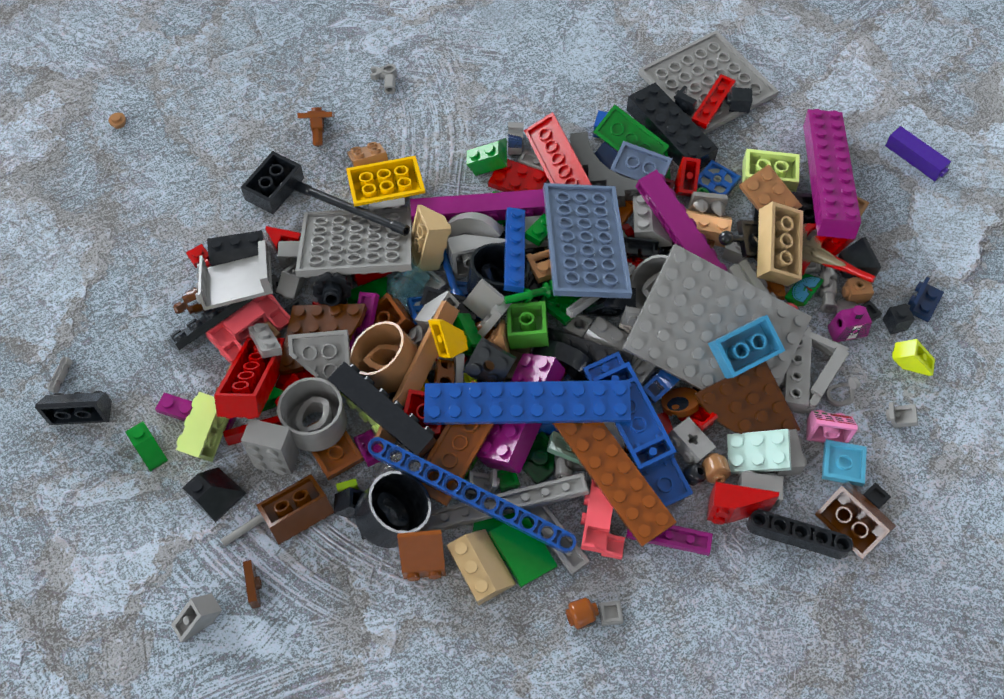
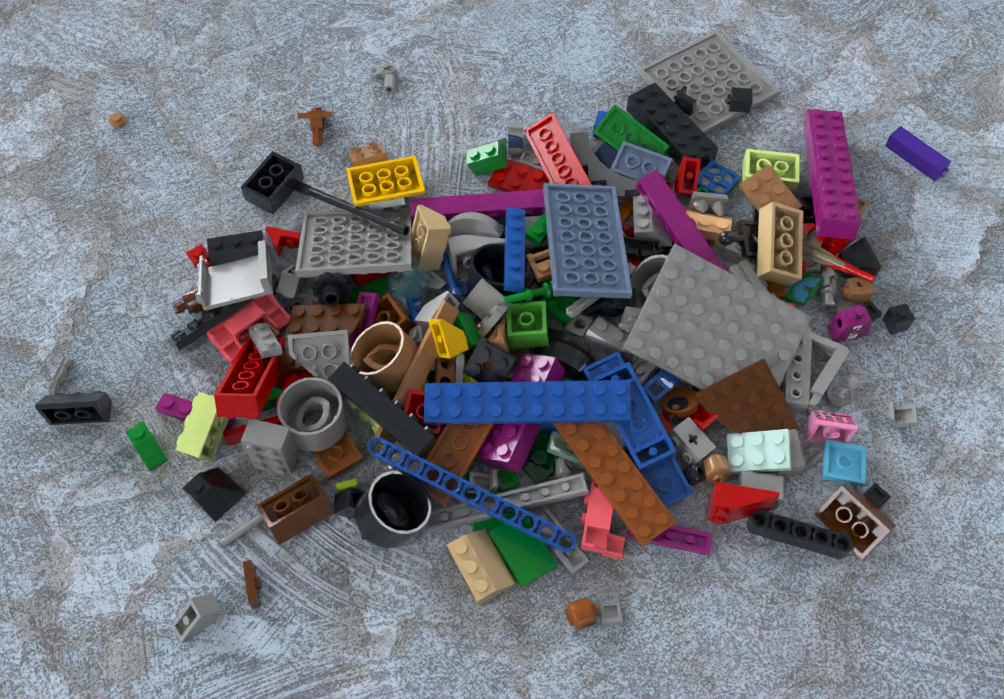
(288, 253): light grey brick -> none
(362, 444): magenta plate -> none
(422, 555): dark orange slope -> none
(713, 101): red plate -> none
(746, 347): dark azure brick -> none
(913, 357): neon yellow slope -> none
(925, 301): dark blue bracket -> none

